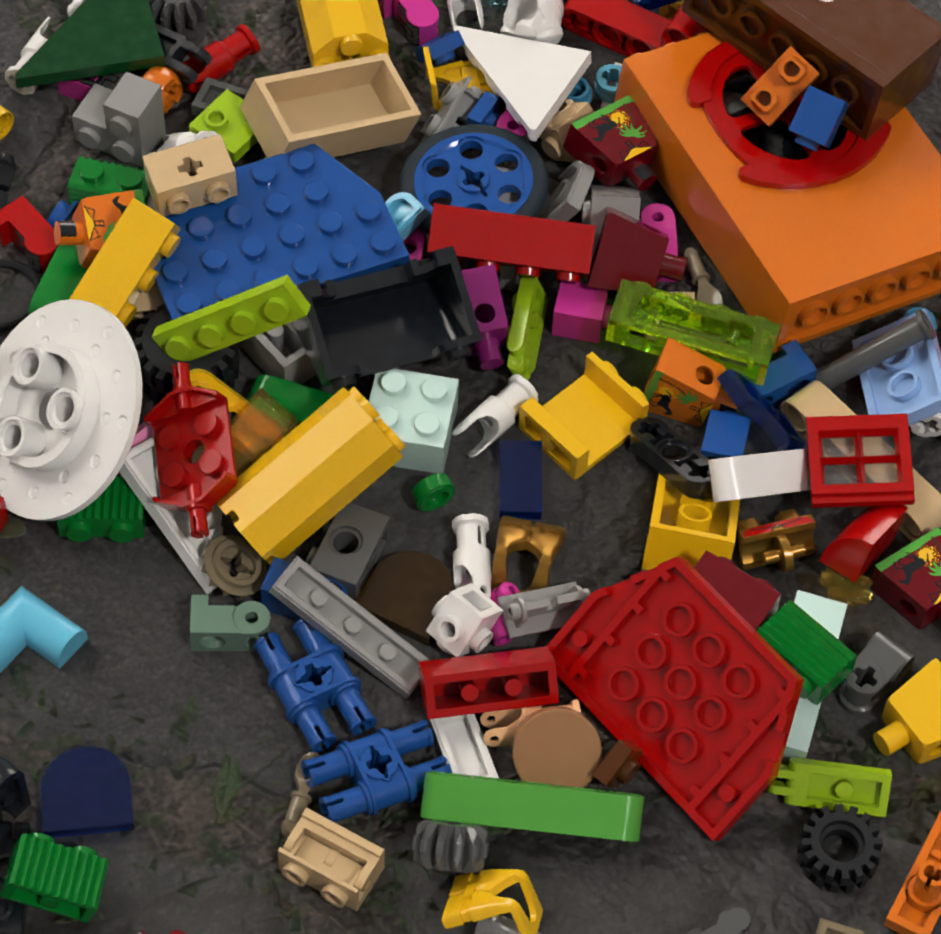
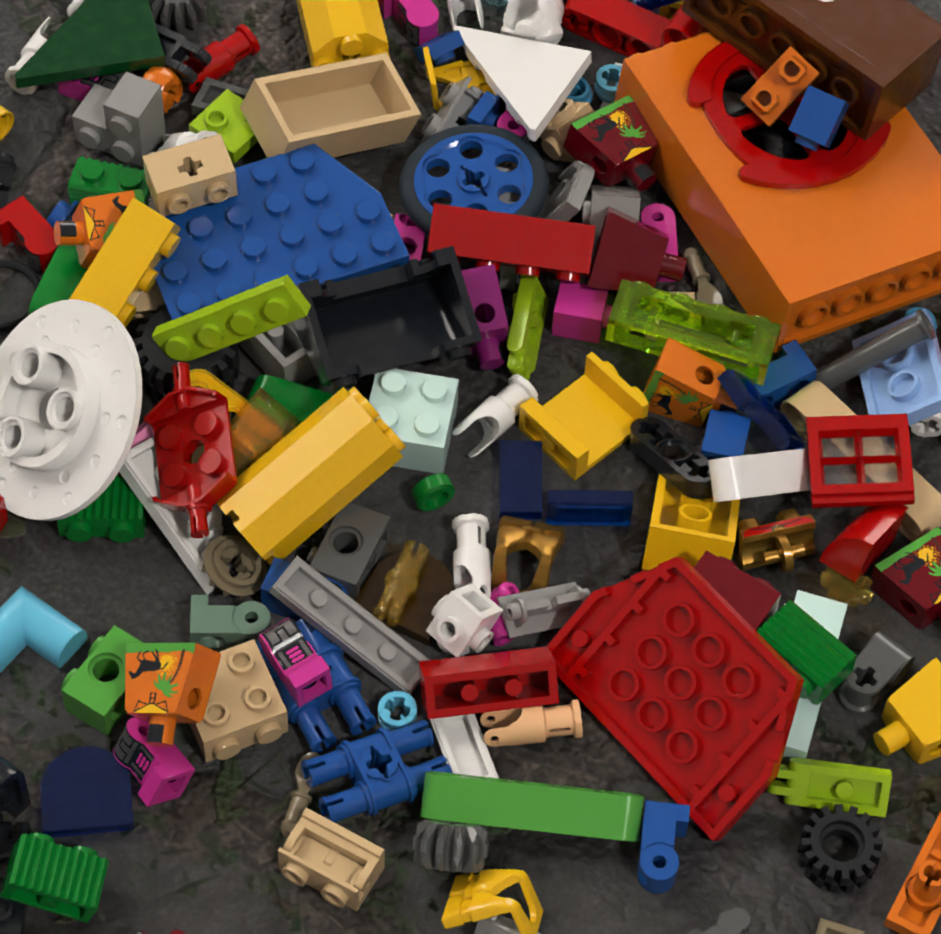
(96, 701): none -> bright green brick
(152, 765): none -> dark pink leg
(168, 685): none -> orange torso
(241, 705): none -> tan brick
(295, 661): none -> dark pink leg
(393, 700): none -> medium azure bush
(401, 583): none -> clear yellow pin
(406, 212): medium azure tile -> none
(556, 747): medium nougat tile -> none
(589, 507): none -> clear blue tile
(619, 764): reddish brown plate -> none
(657, 858): none -> blue leg

